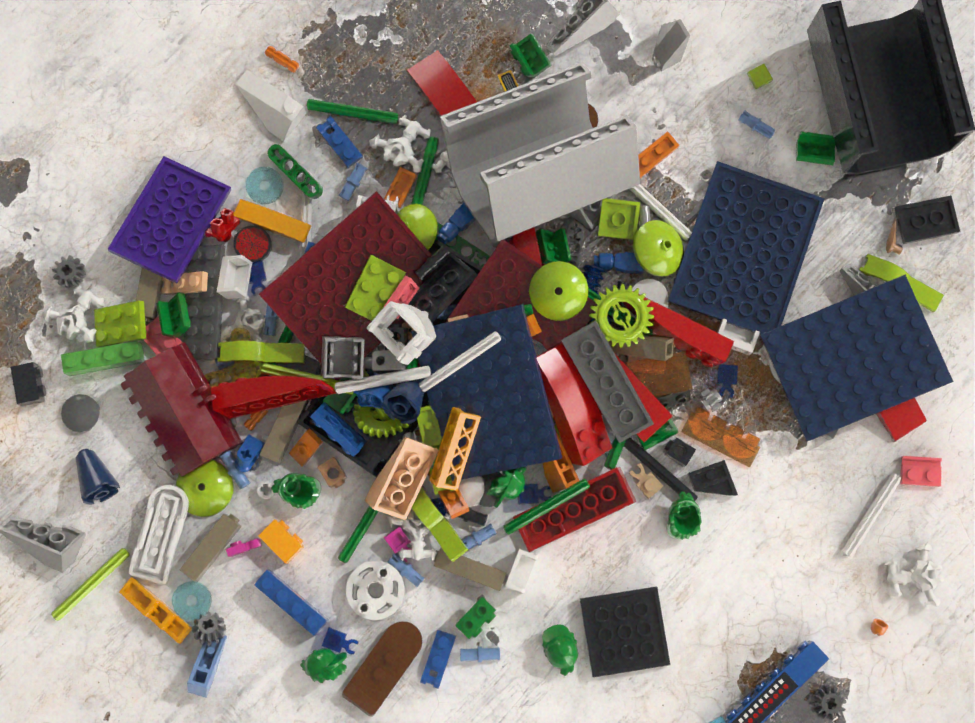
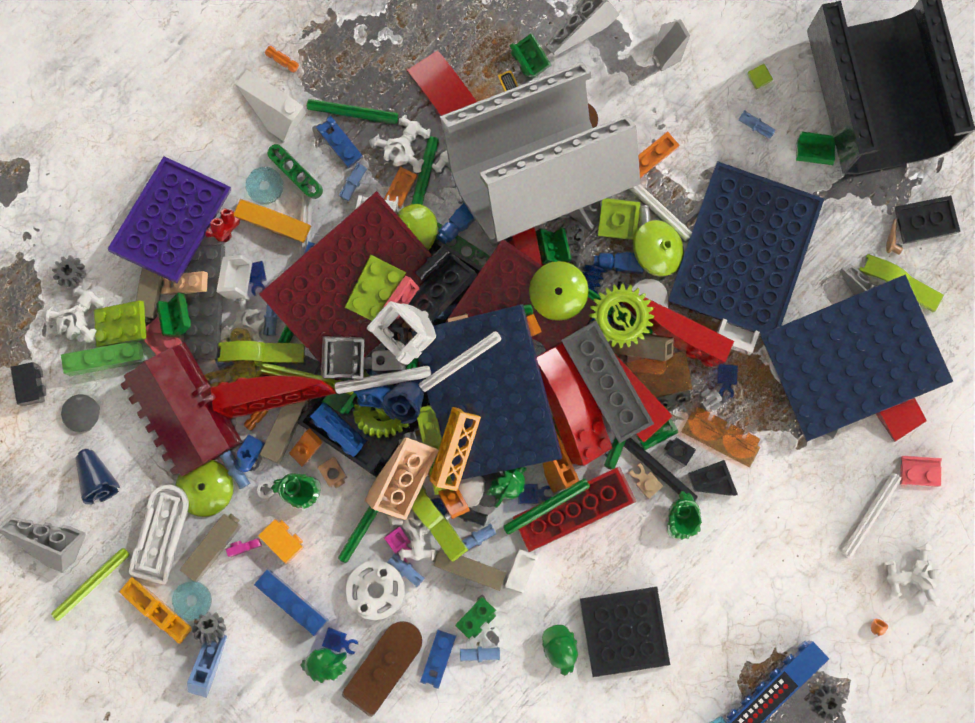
(253, 243): tile -> none

